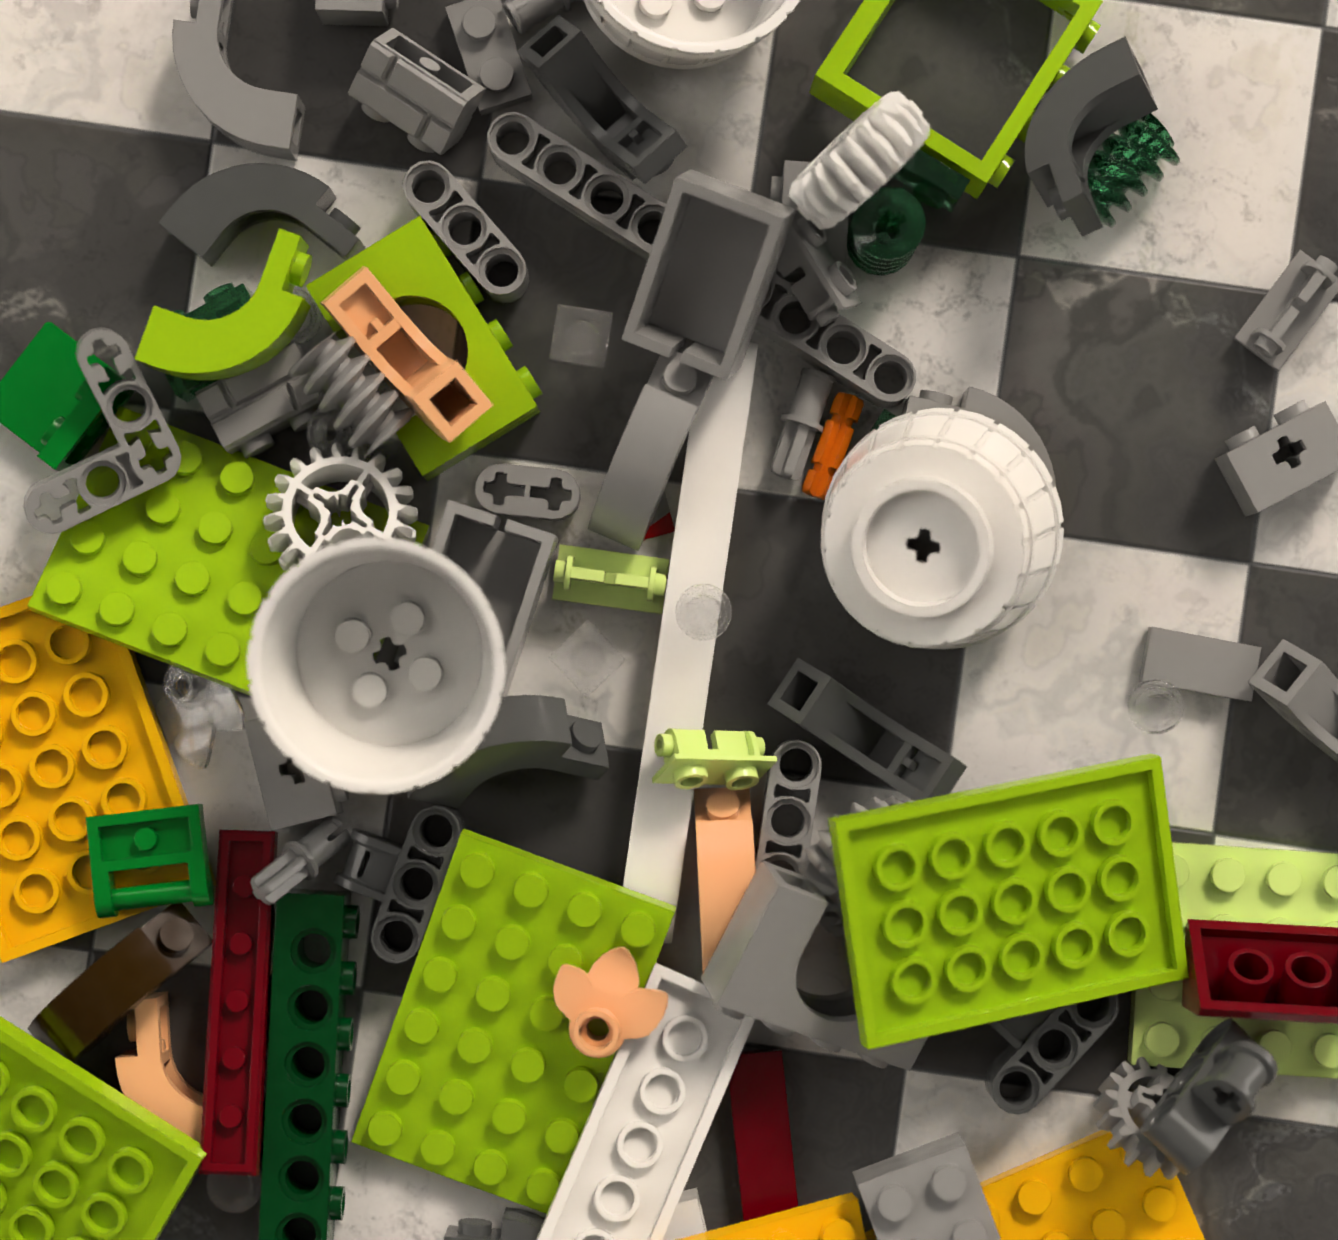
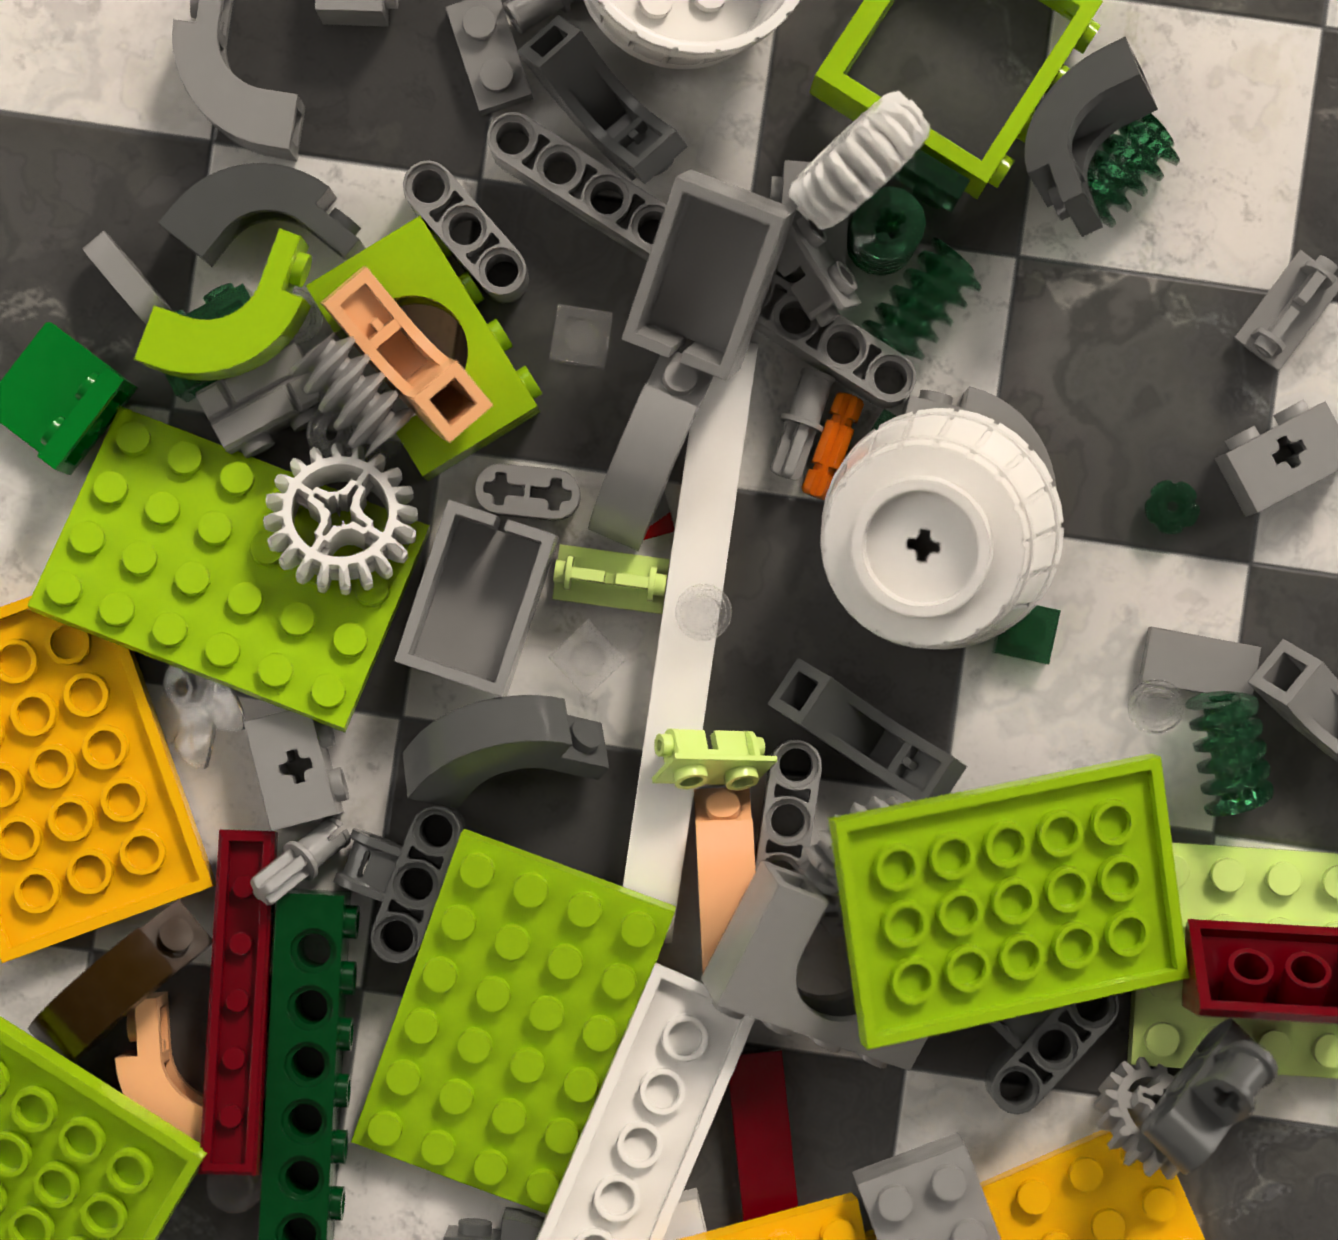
(121, 457): light grey beam -> none
(124, 276): none -> light grey beam
(145, 841): green plate -> none
(354, 716): white piece -> none
(415, 92): light grey brick -> none
(611, 995): light nougat plate -> none
(924, 300): none -> clear green piece
(1031, 637): none -> clear green plate
(1157, 506): none -> clear green plate
(1234, 752): none -> clear green piece

